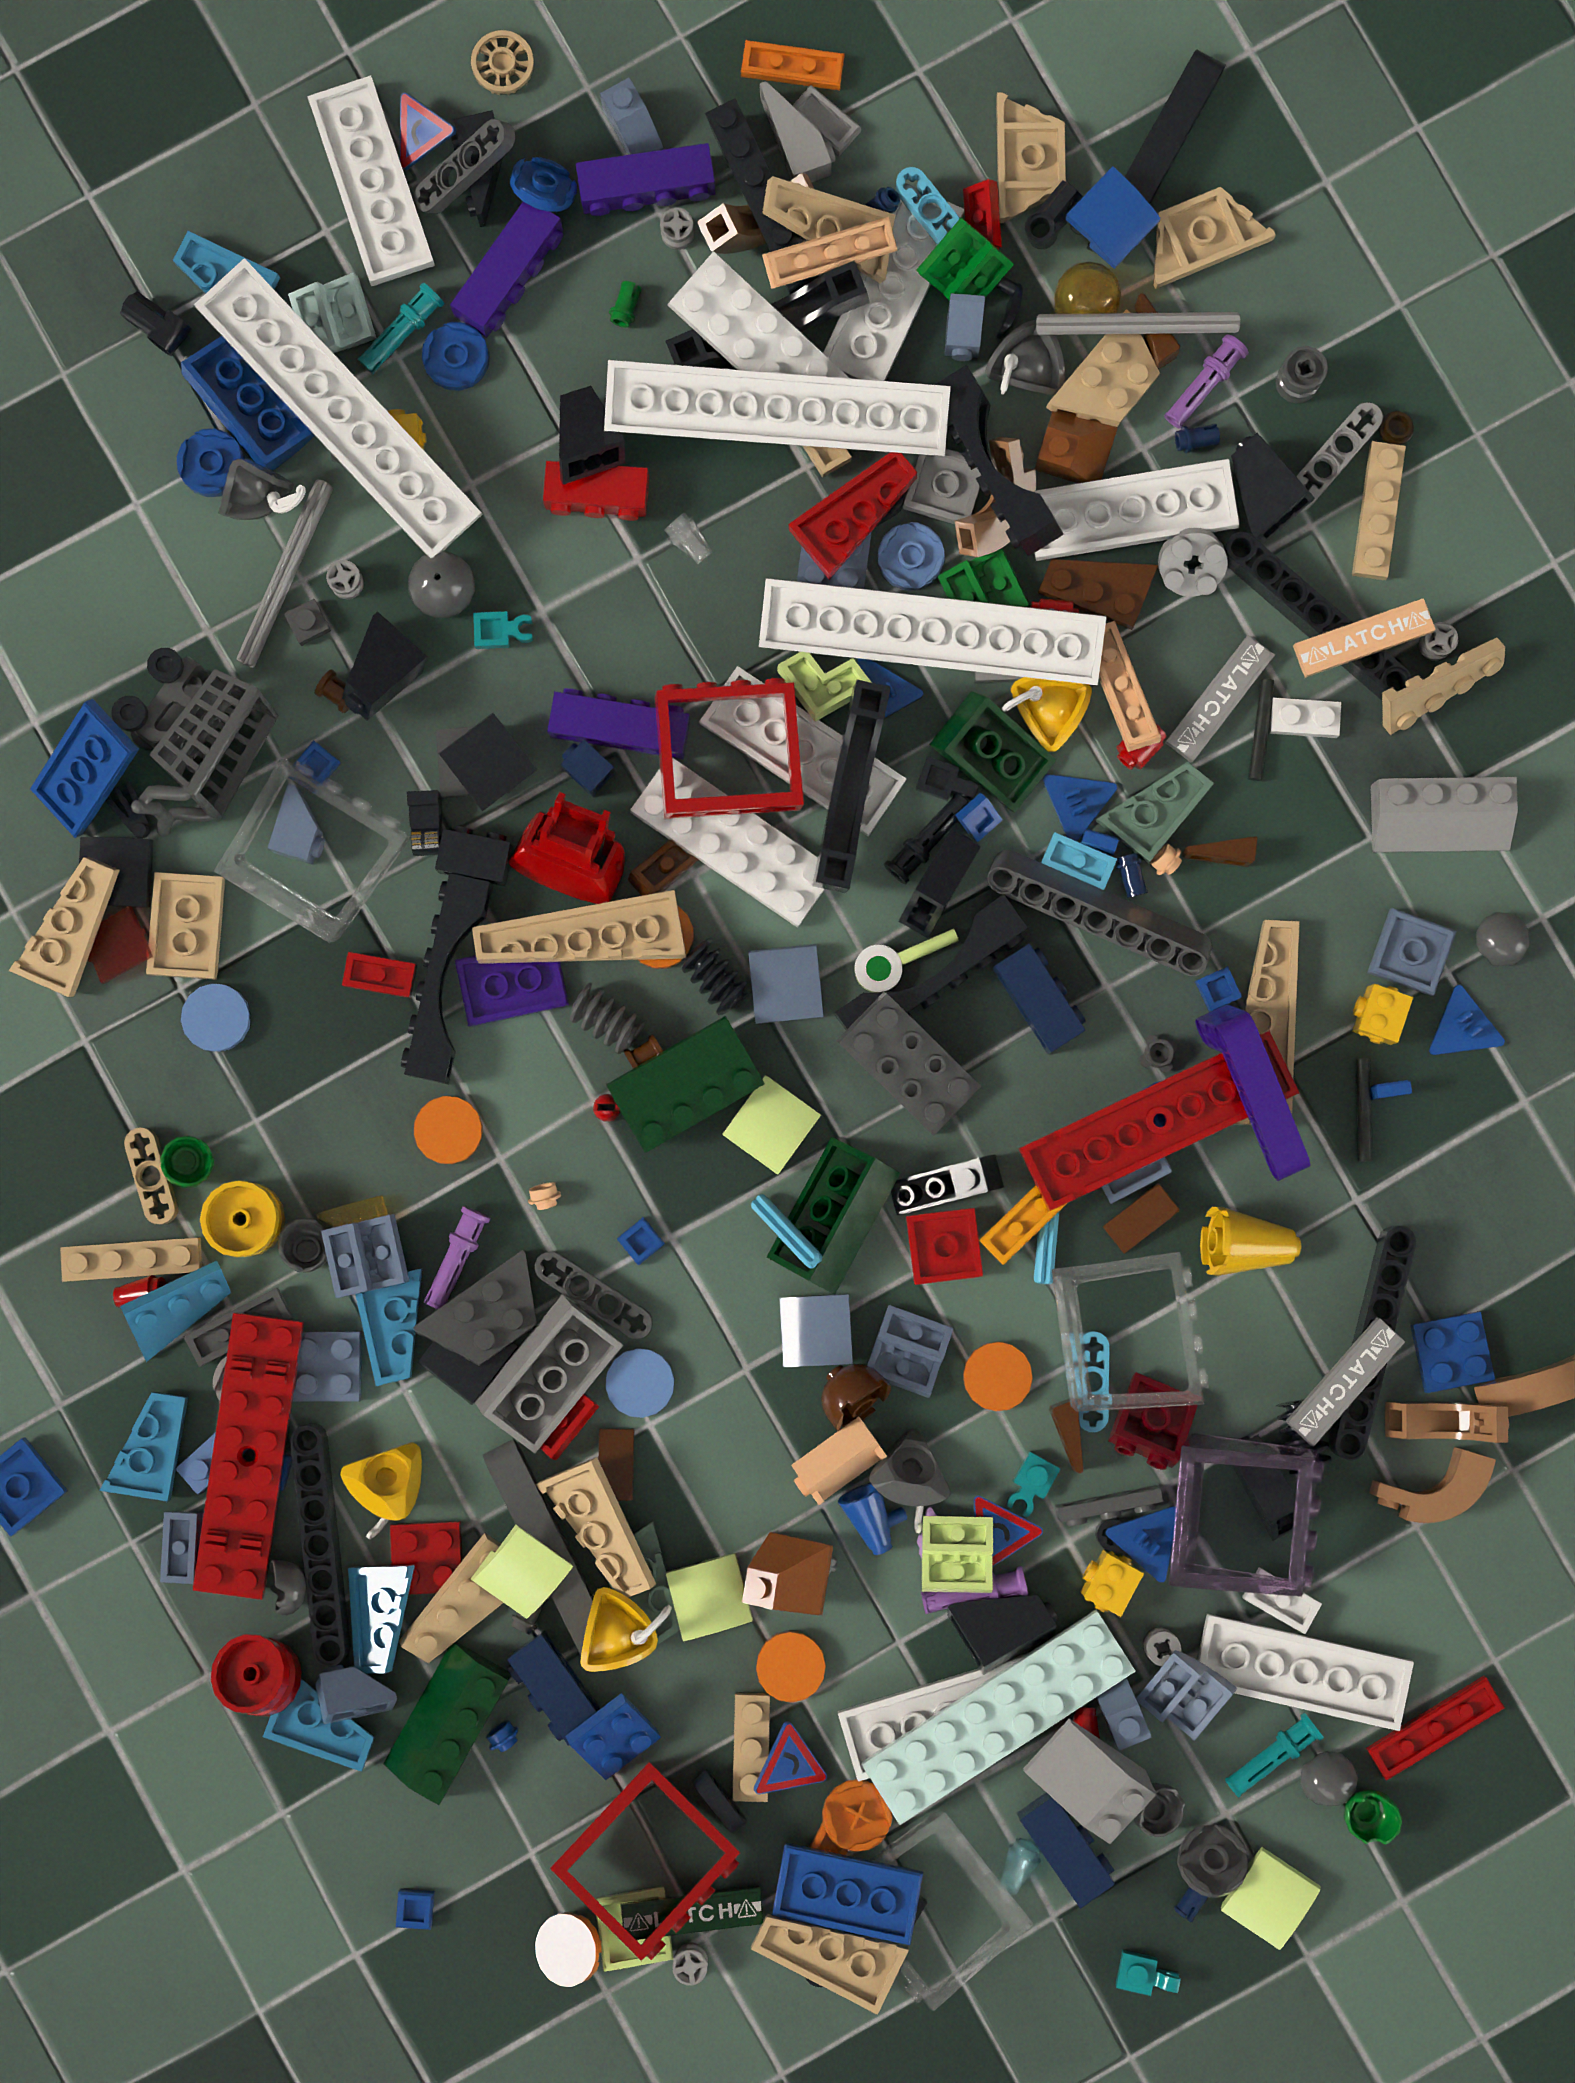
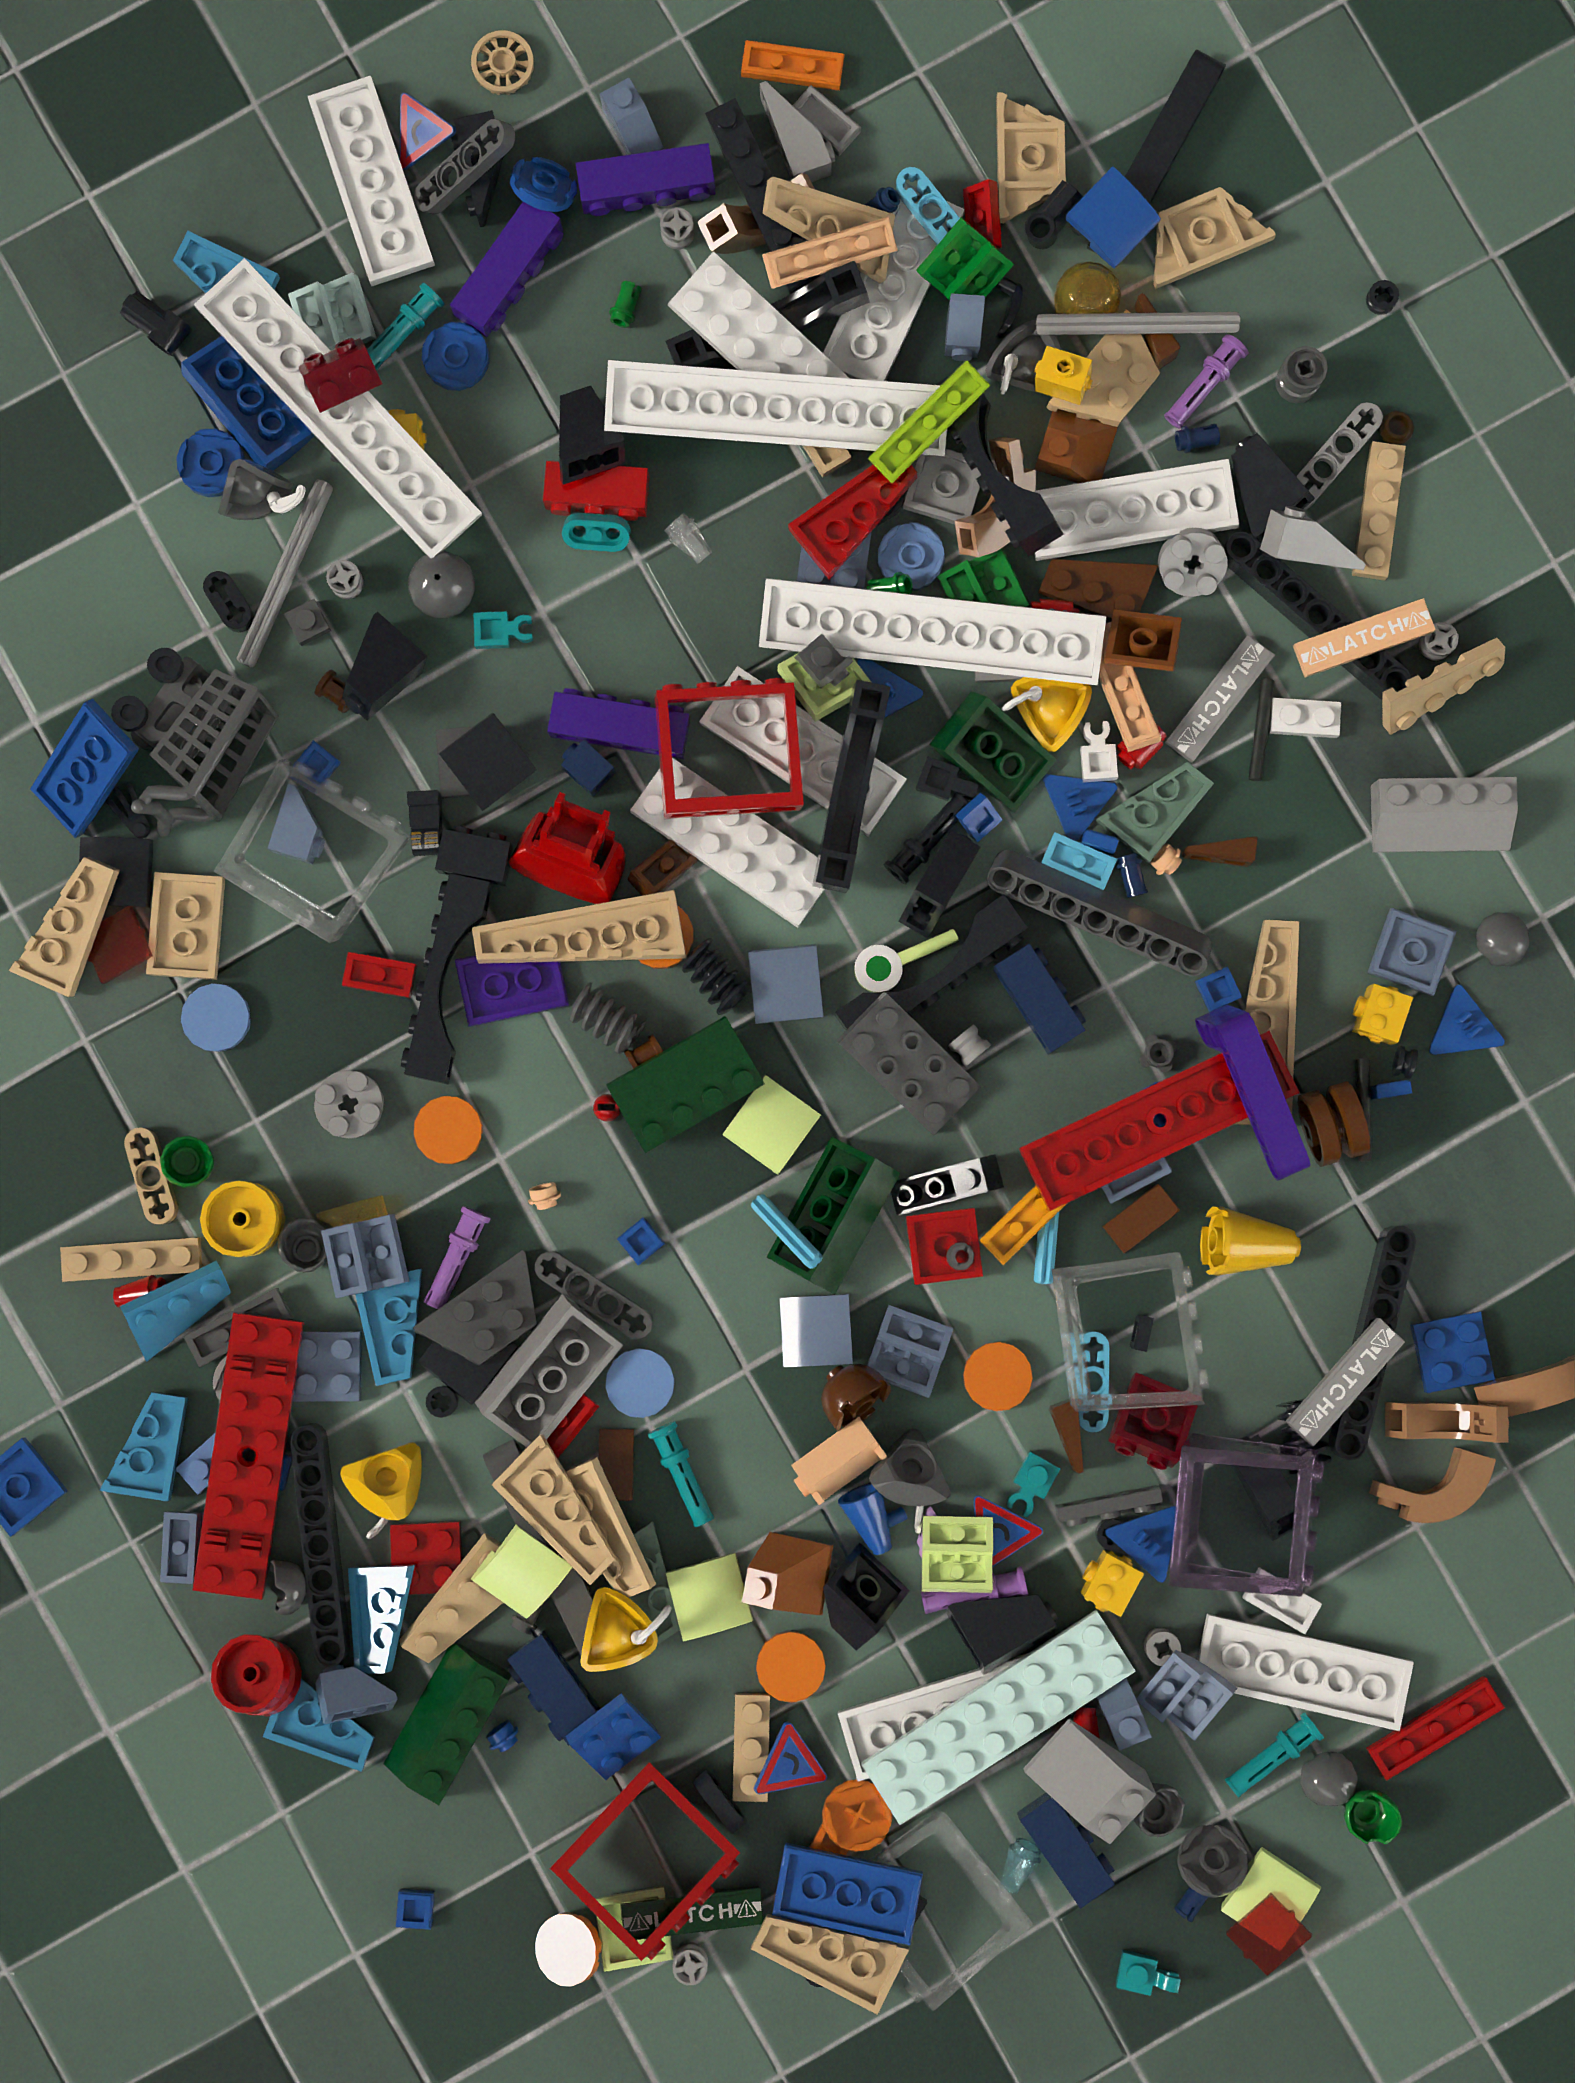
(222, 605): none -> black beam
(339, 374): none -> dark red bracket
(367, 1111): none -> light grey plate
(439, 1412): none -> black bush
(552, 1506): none -> tan wing
(596, 532): none -> teal plate
(670, 1459): none -> teal pin
(823, 662): none -> dark grey bracket
(861, 1597): none -> black slope
(898, 583): none -> green pin
(928, 421): none -> lime tile
(951, 1259): none -> dark grey pin
(969, 1045): none -> light grey wheel
(1063, 375): none -> yellow head
(1098, 759): none -> white plate
(1141, 1333): none -> black tile
(1143, 640): none -> dark orange slope
(1269, 1934): none -> clear red piece
(1299, 538): none -> light grey slope
(1334, 1123): none -> reddish brown wheel
(1381, 287): none -> black bush
(1404, 1062): none -> black bush

